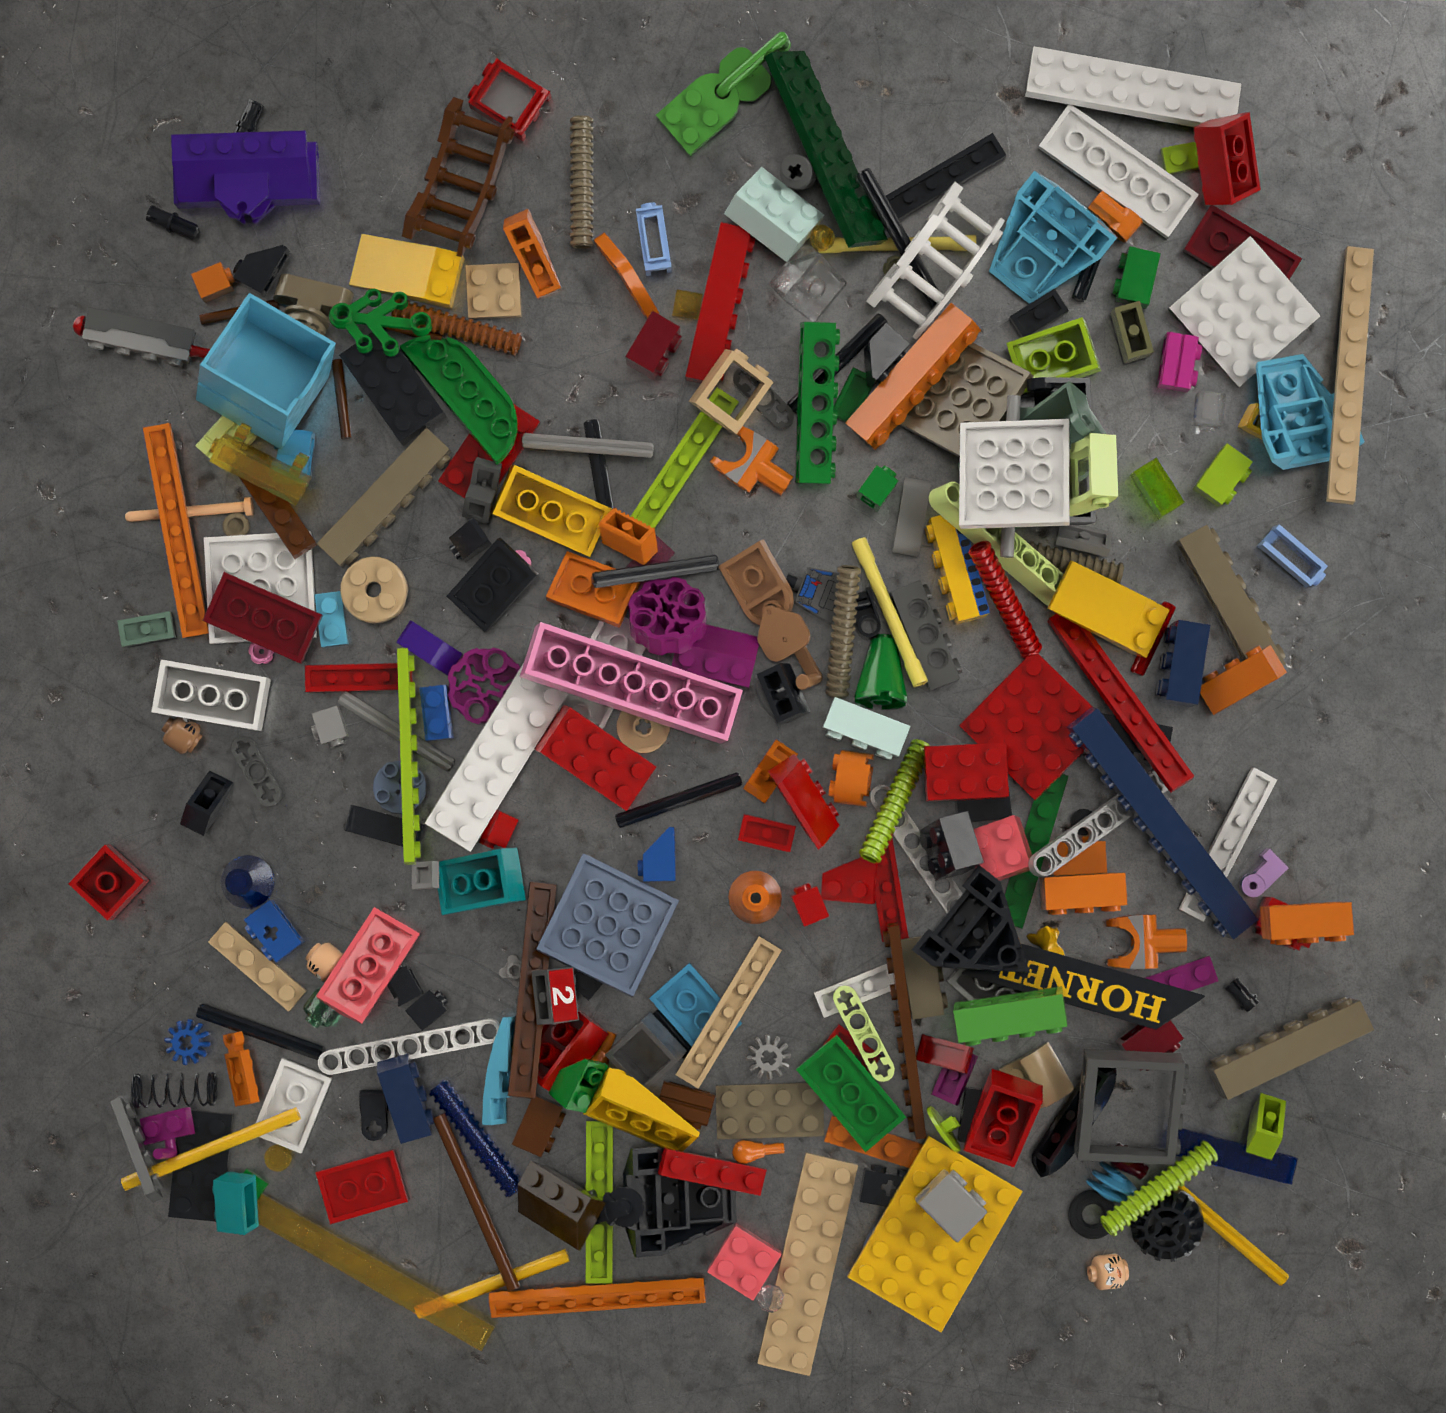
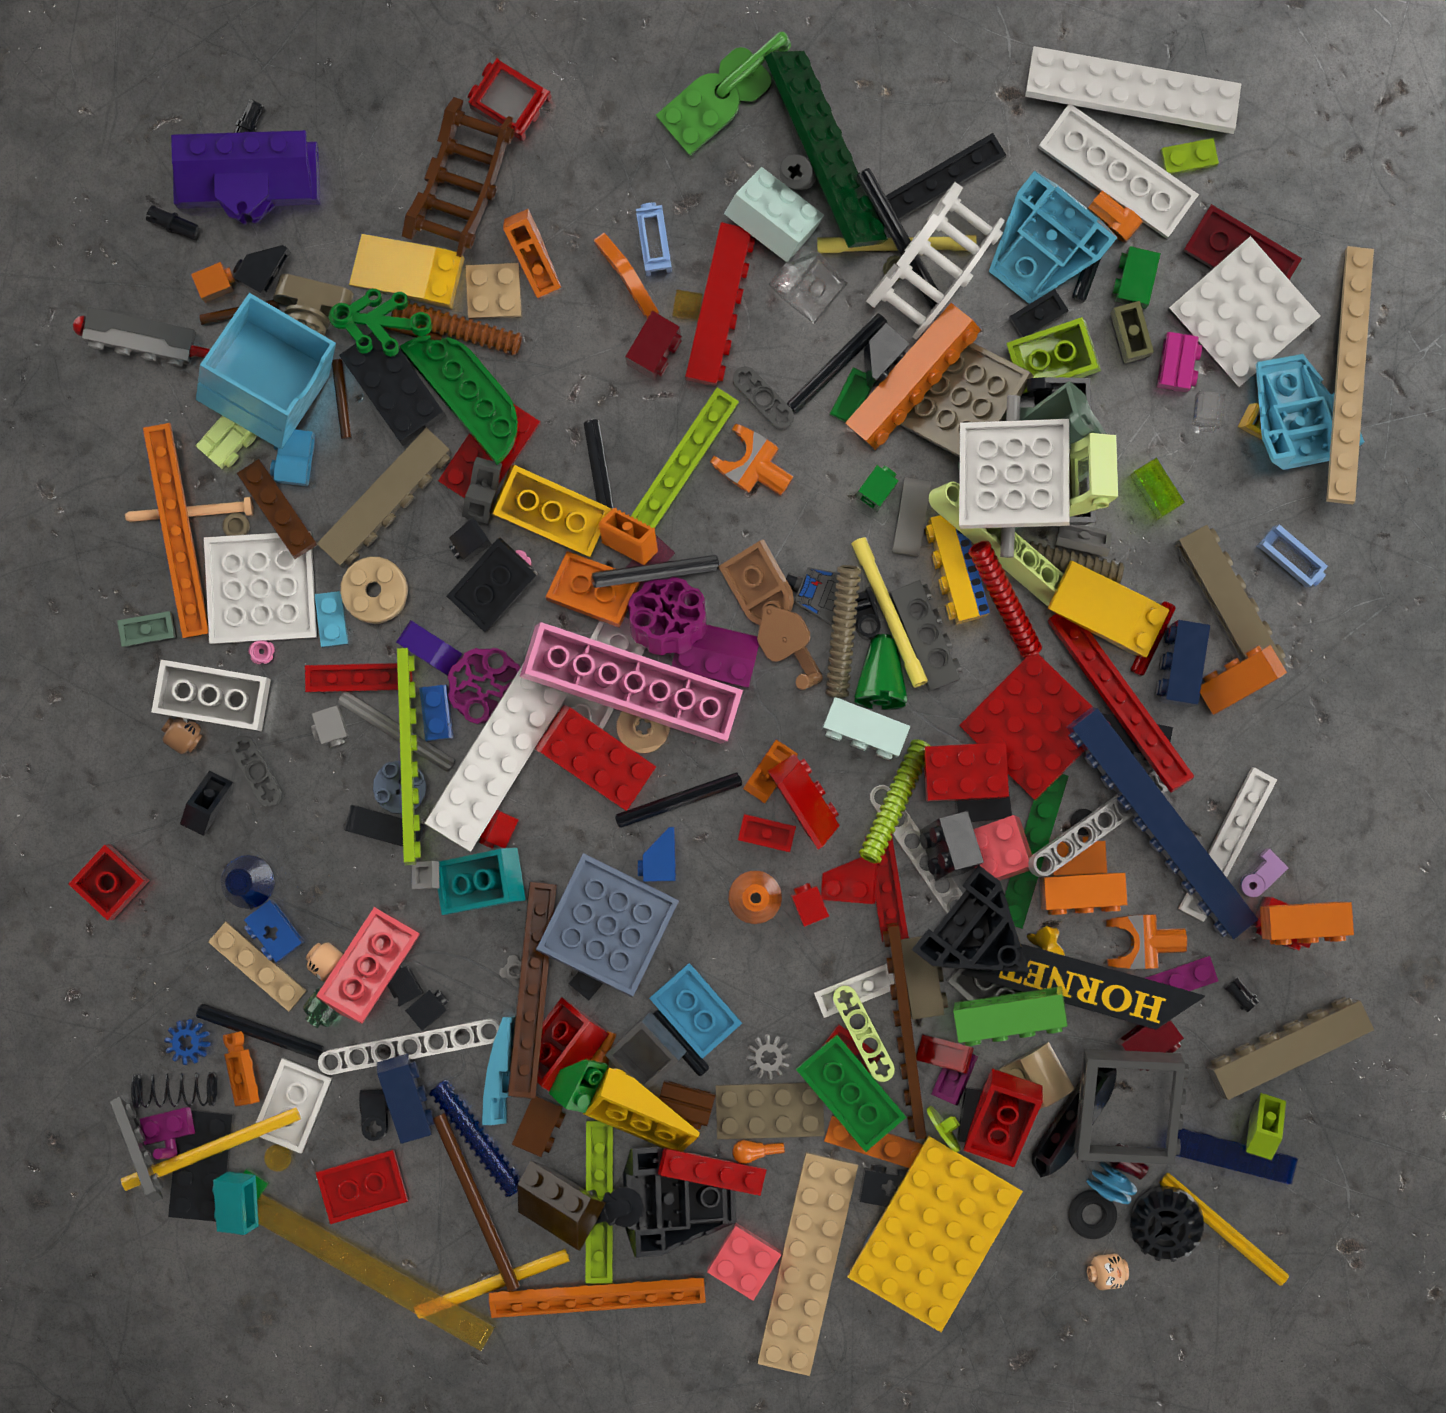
(259, 467): clear yellow brick -> none
(262, 617): dark red plate -> none
(555, 995): brick -> none
(581, 185): dark tan piece -> none
(587, 445): light grey axle -> none
(700, 400): tan window -> none
(728, 1012): tan plate -> none
(770, 1298): clear tile -> none
(782, 693): black brick -> none
(805, 469): green brick -> none
(822, 238): clear yellow plate -> none
(852, 778): orange brick -> none
(952, 1204): light grey piece -> none
(1160, 1187): lime piece -> none
(1223, 475): lime brick -> none
(1227, 159): red slope -> none

